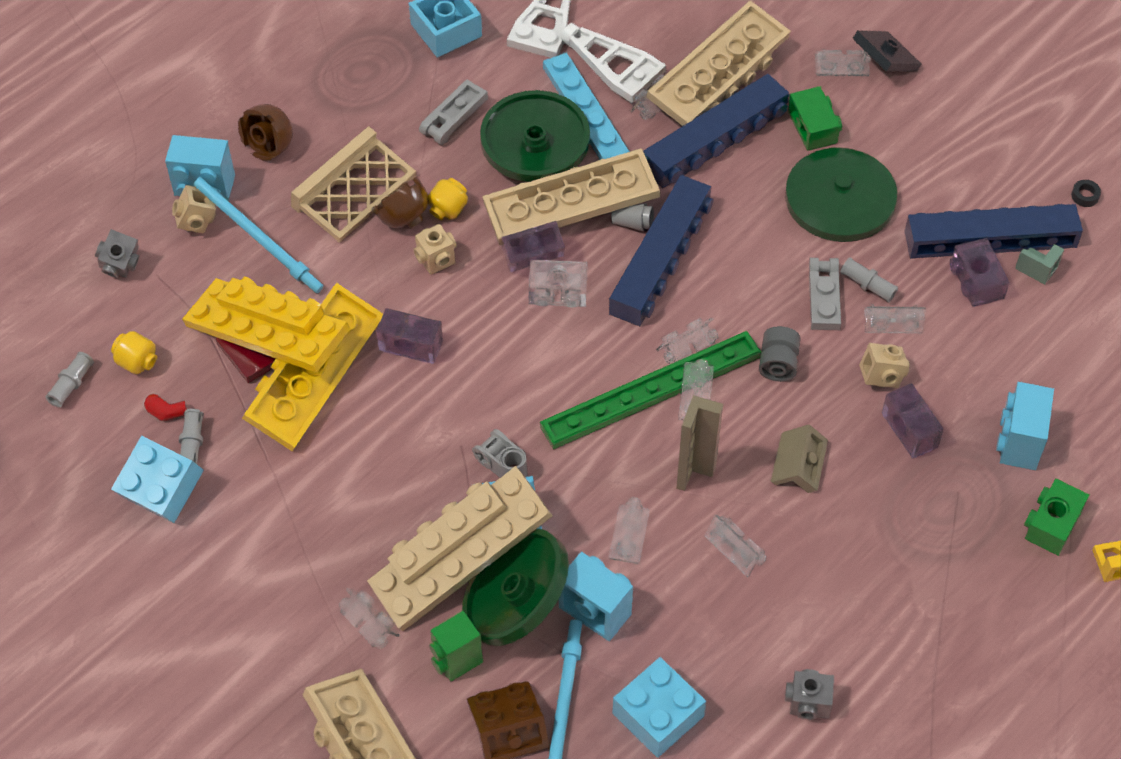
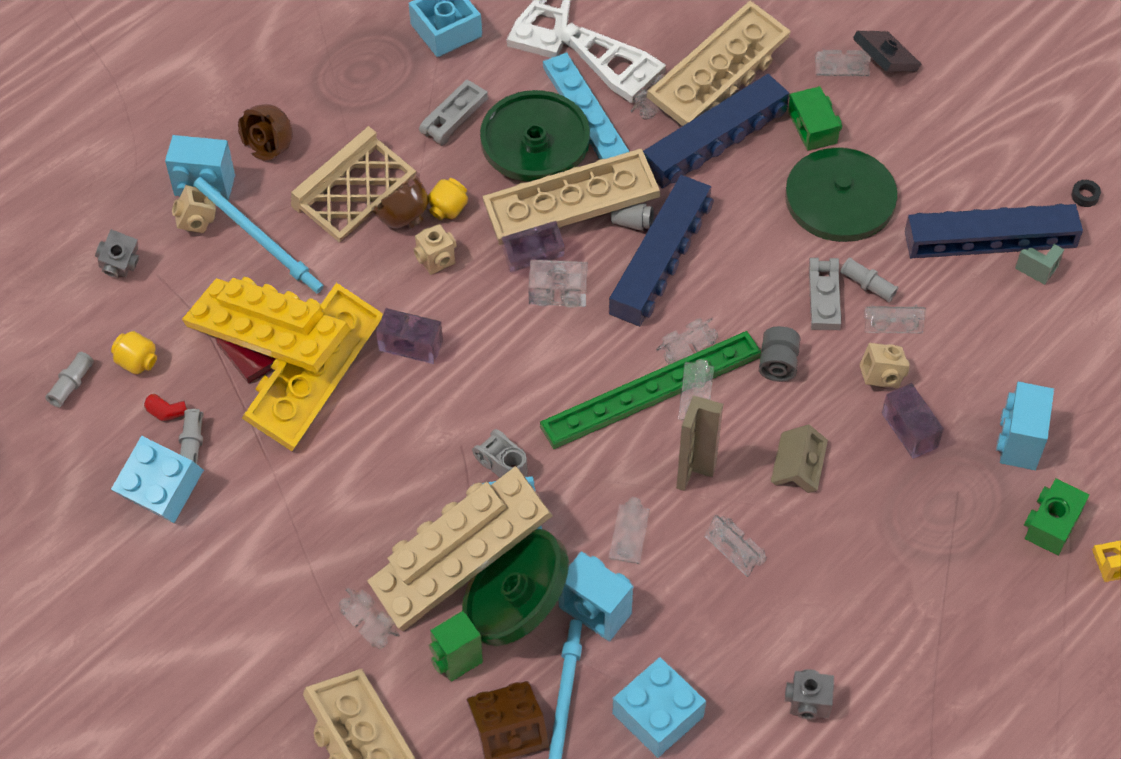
(979, 272): clear purple brick -> none

